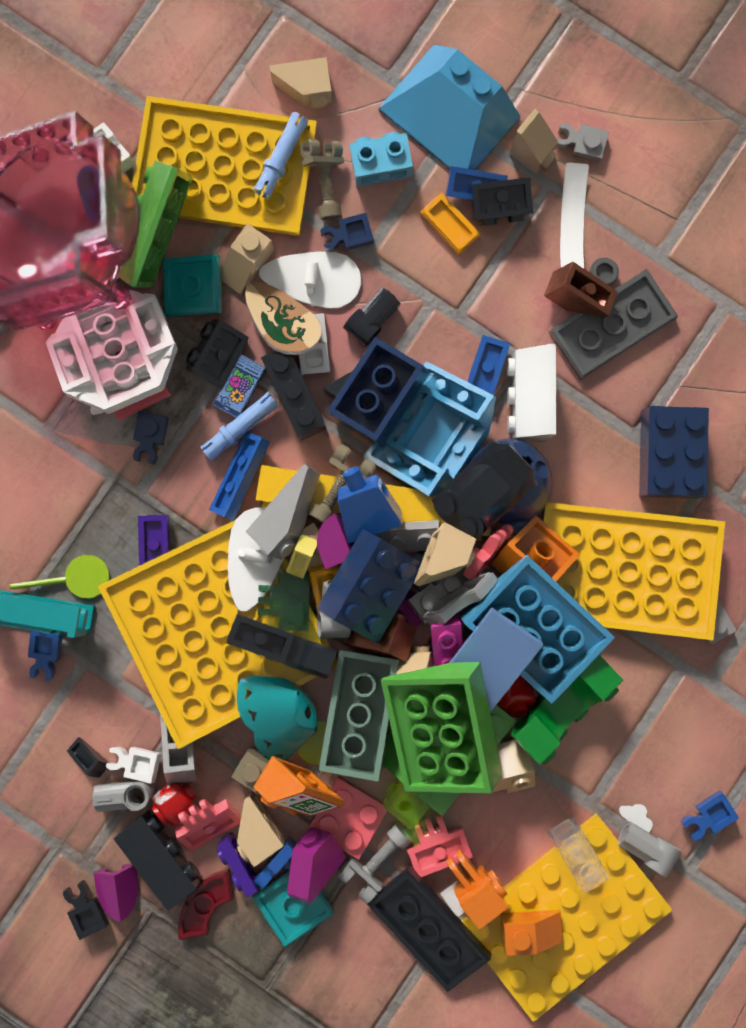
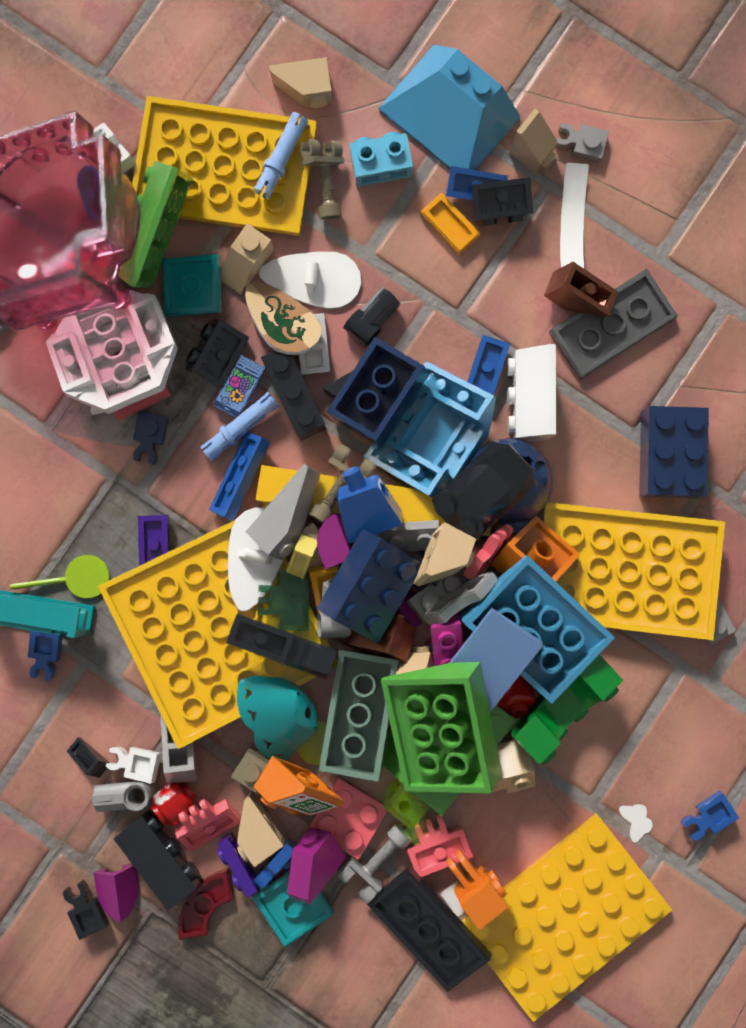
(353, 232): dark blue plate -> none
(530, 931): orange slope -> none
(578, 855): clear brick -> none
(605, 270): dark grey tile -> none
(655, 852): light grey piece -> none

